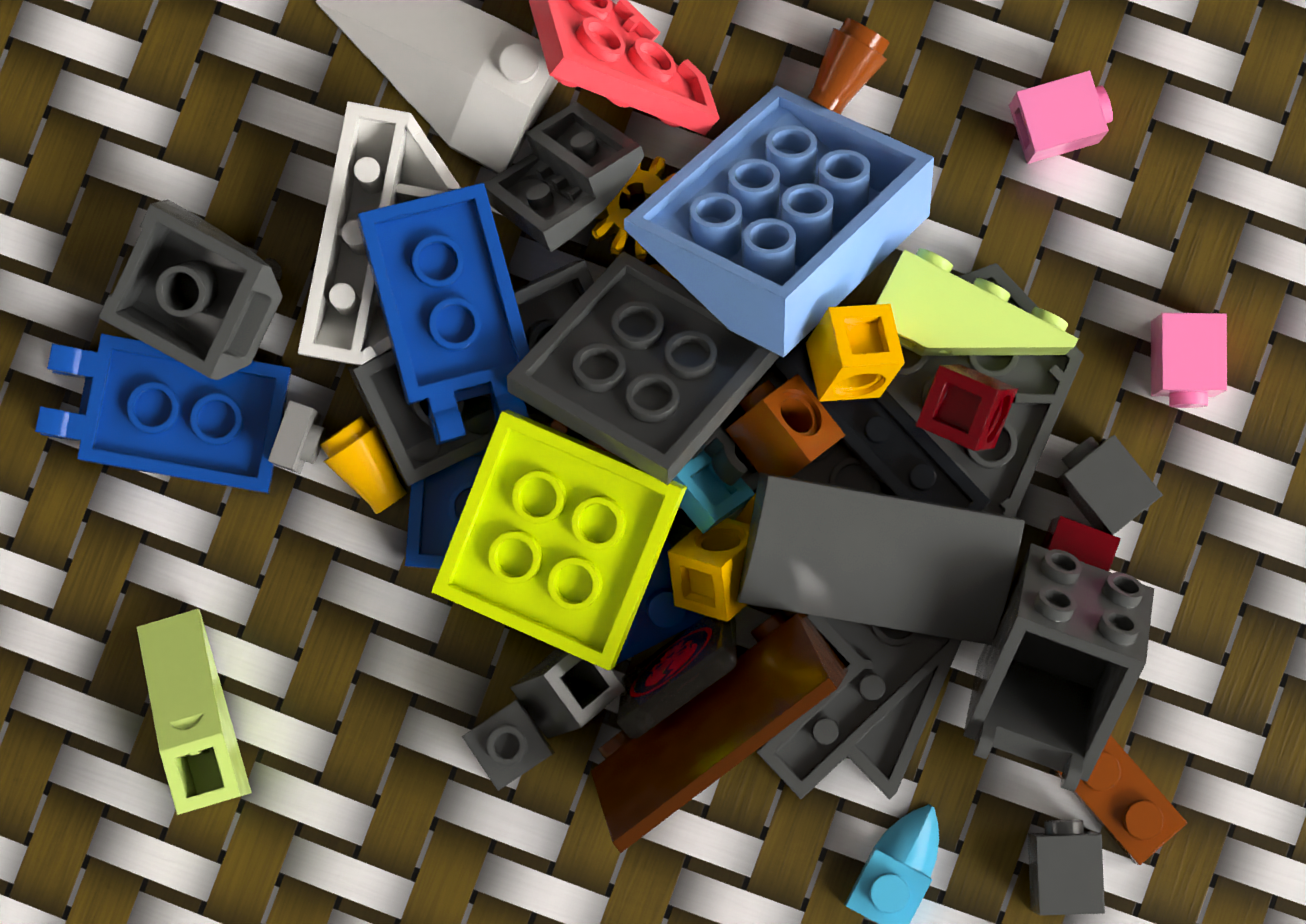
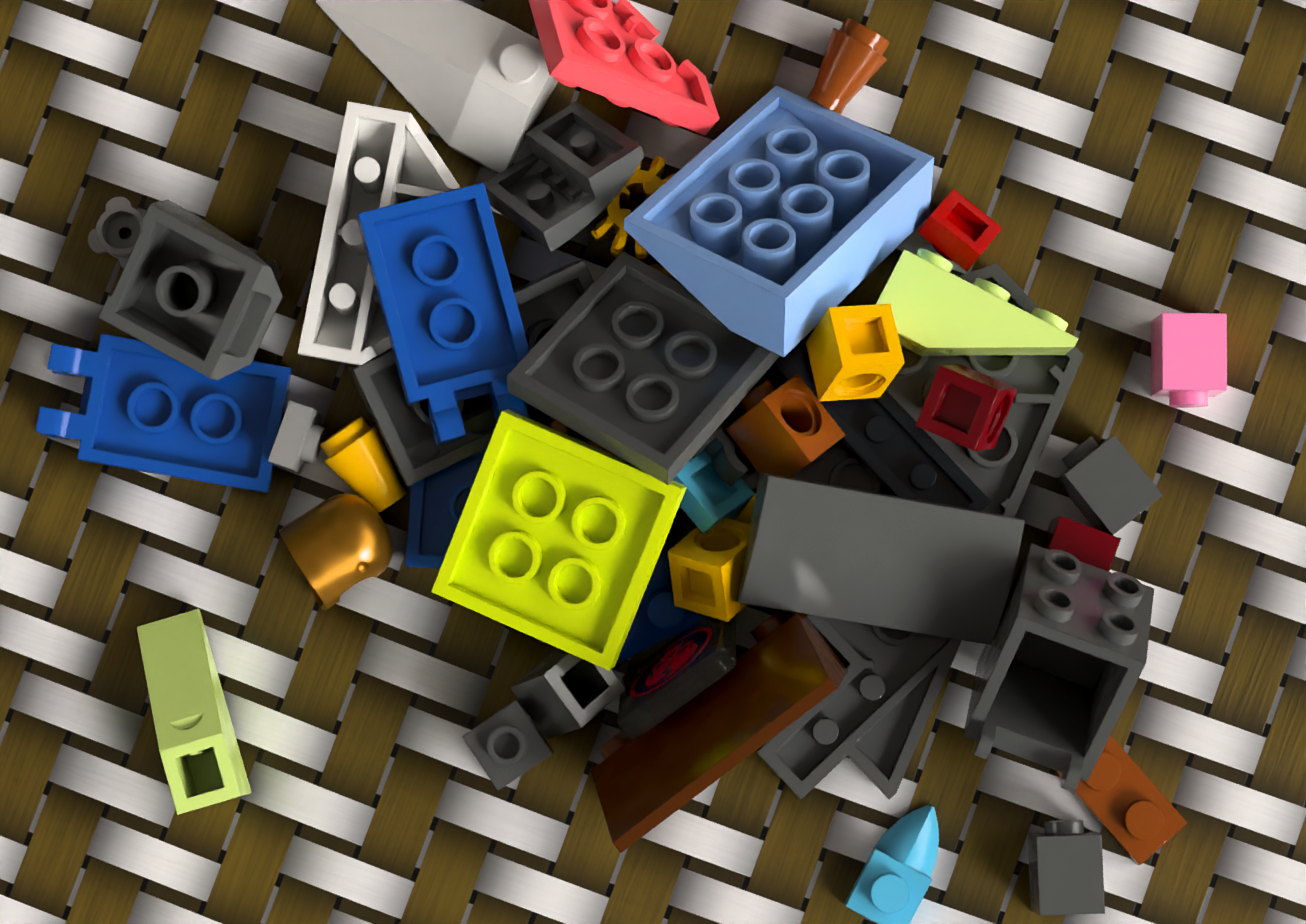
(106, 235): none -> light grey plate
(338, 545): none -> pearl gold helmet
(959, 230): none -> red plate
(1061, 116): bright pink brick -> none

